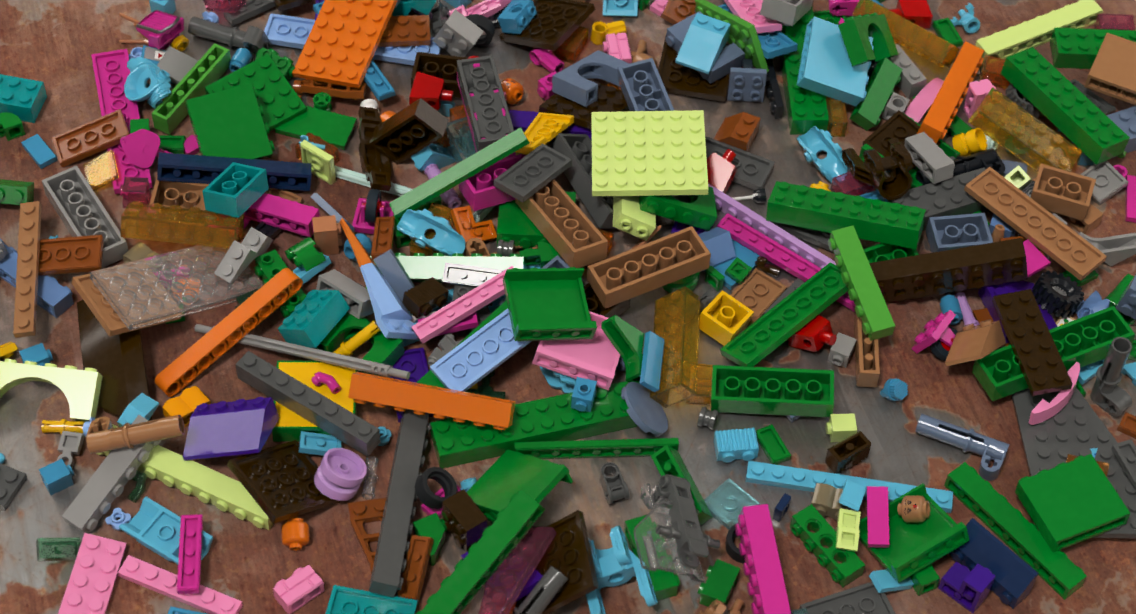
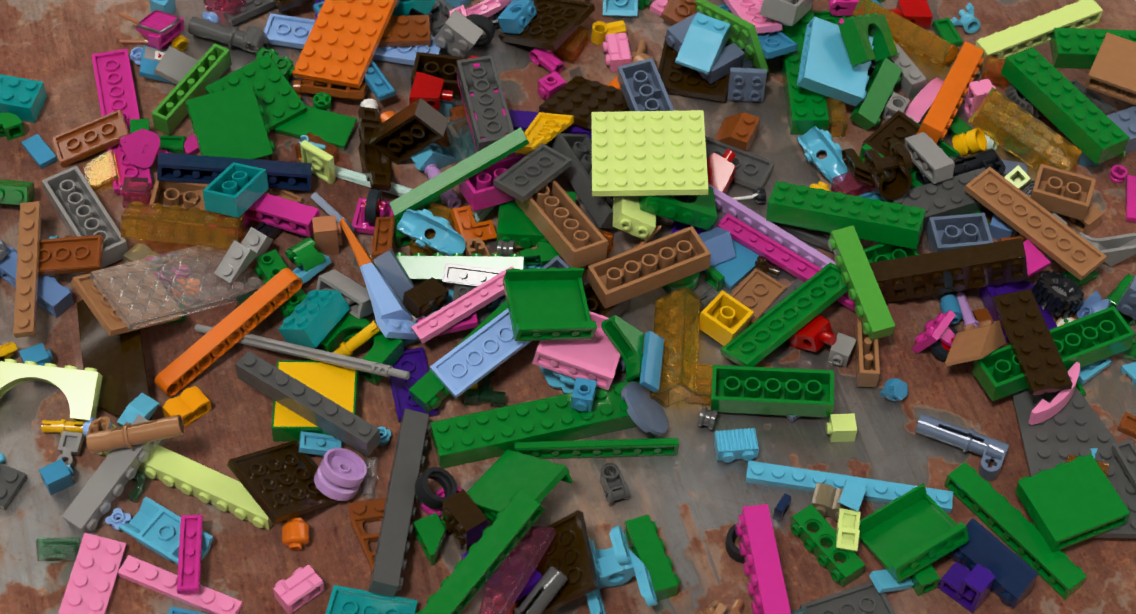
(136, 84): medium azure piece -> none
(230, 428): slope -> none
(240, 59): dark azure brick -> none
(326, 379): dark pink arm -> none
(364, 240): dark azure head -> none
(416, 567): dark orange tile -> none
(431, 399): orange brick -> none
(446, 344): light grey hinge -> none
(468, 483): medium azure plate -> none
(513, 90): orange head -> none
(574, 81): sand blue arch -> none
(670, 462): green brick -> none
(671, 533): piece -> none
(720, 583): green brick -> none
(727, 503): clear light blue tile -> none
(738, 270): green tile -> none
(772, 445): green tile -> none
(773, 91): black plate -> none
(848, 452): dark brown brick -> none
(877, 516): dark pink tile -> none
(914, 509): medium nougat head -> none
(998, 233): medium nougat arm -> none
(1107, 182): light grey tile -> none
(1110, 375): dark grey piece -> none
(1114, 22): clear pink brick -> none

